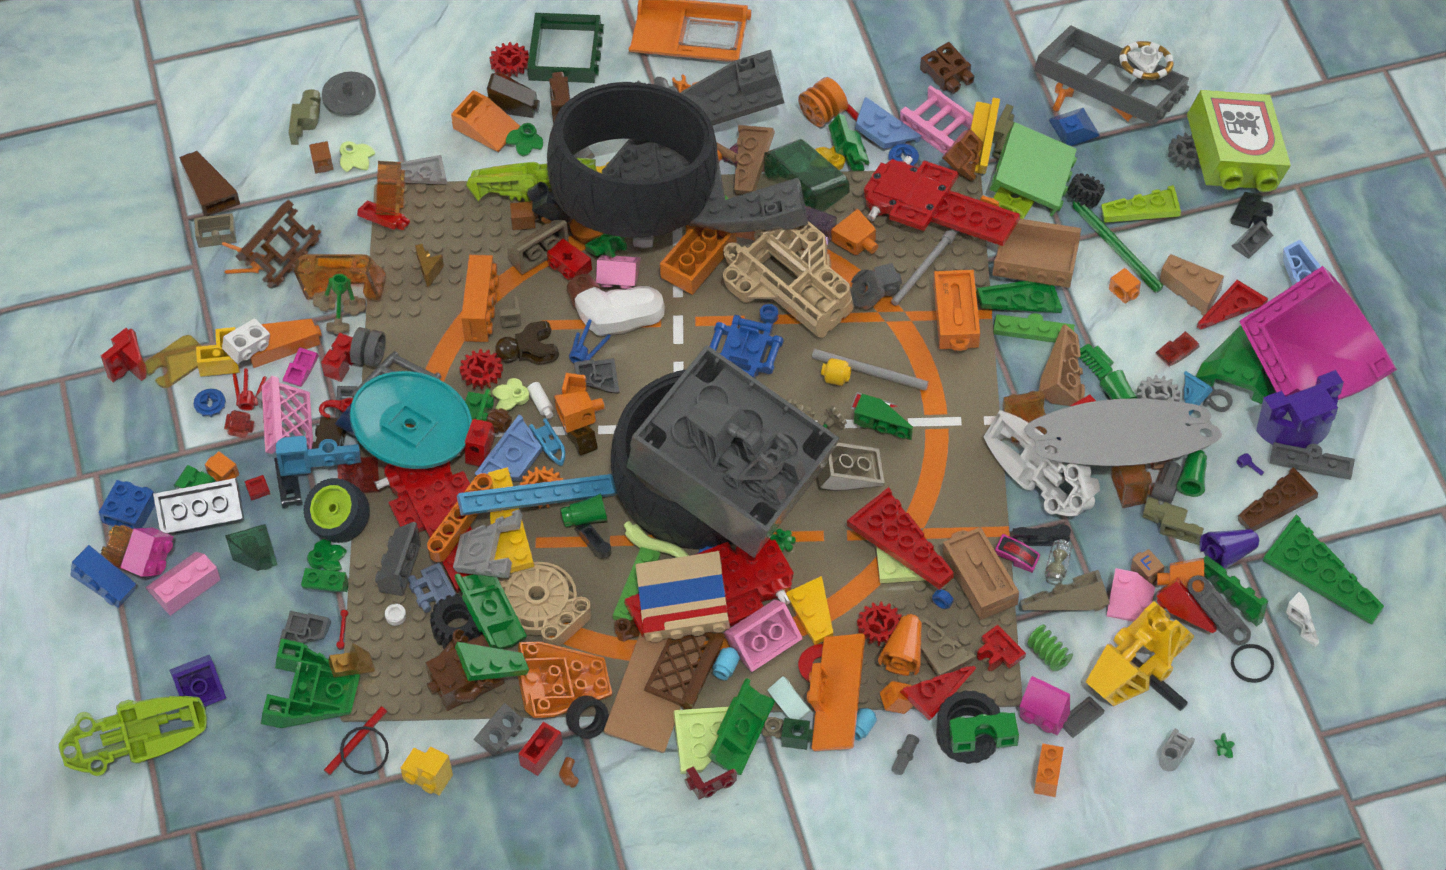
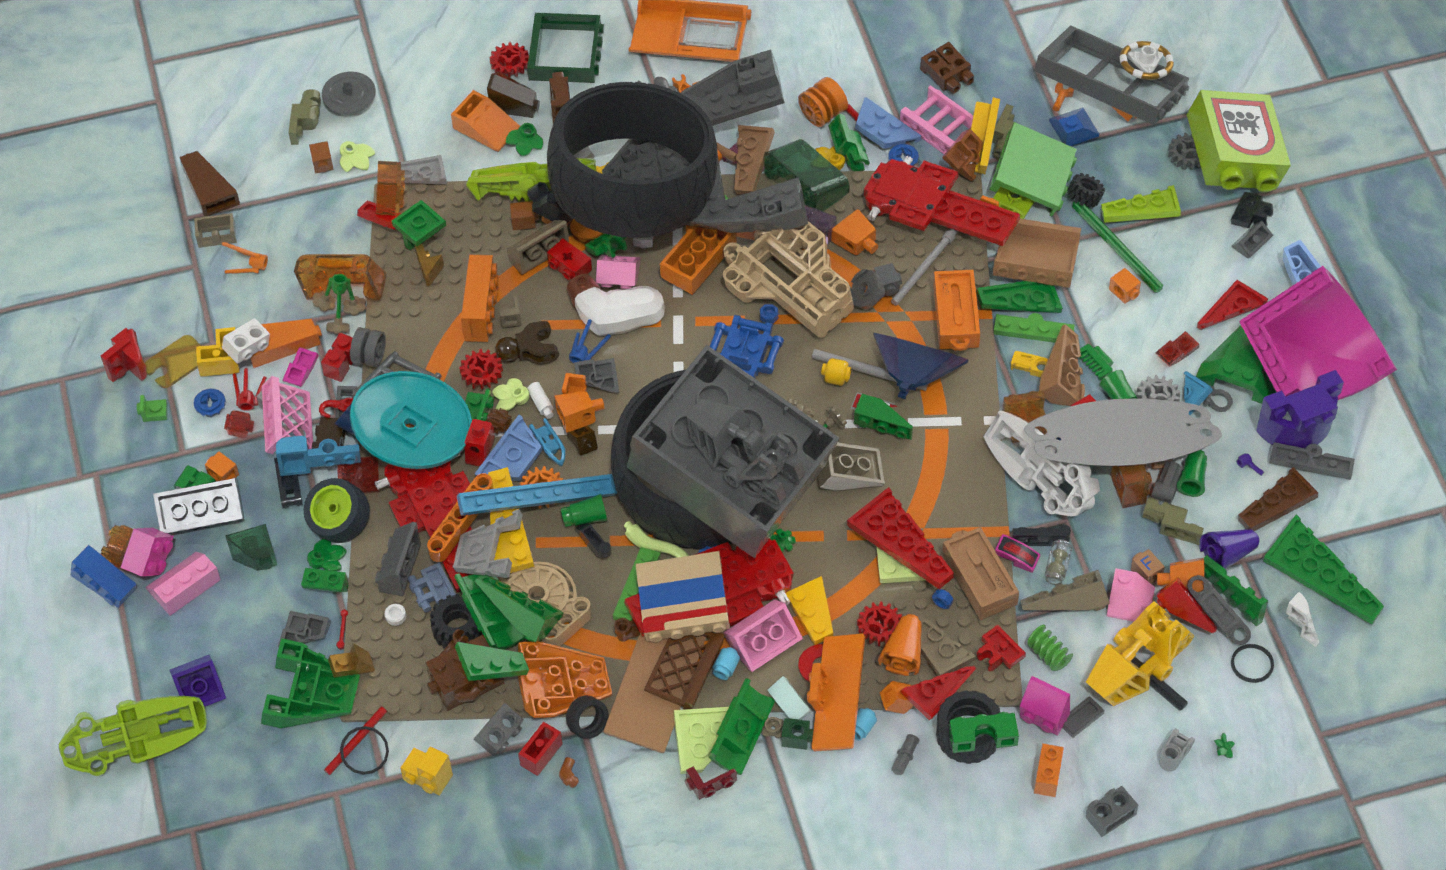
(127, 505): blue brick -> none
(152, 410): none -> bright green bracket
(257, 487): red tile -> none
(268, 233): reddish brown fence -> none
(418, 224): none -> green bracket
(526, 615): none -> green wedge
(914, 363): none -> dark blue panel
(1028, 363): none -> yellow piece
(1115, 814): none -> dark grey brick
(1192, 282): medium nougat wedge -> none

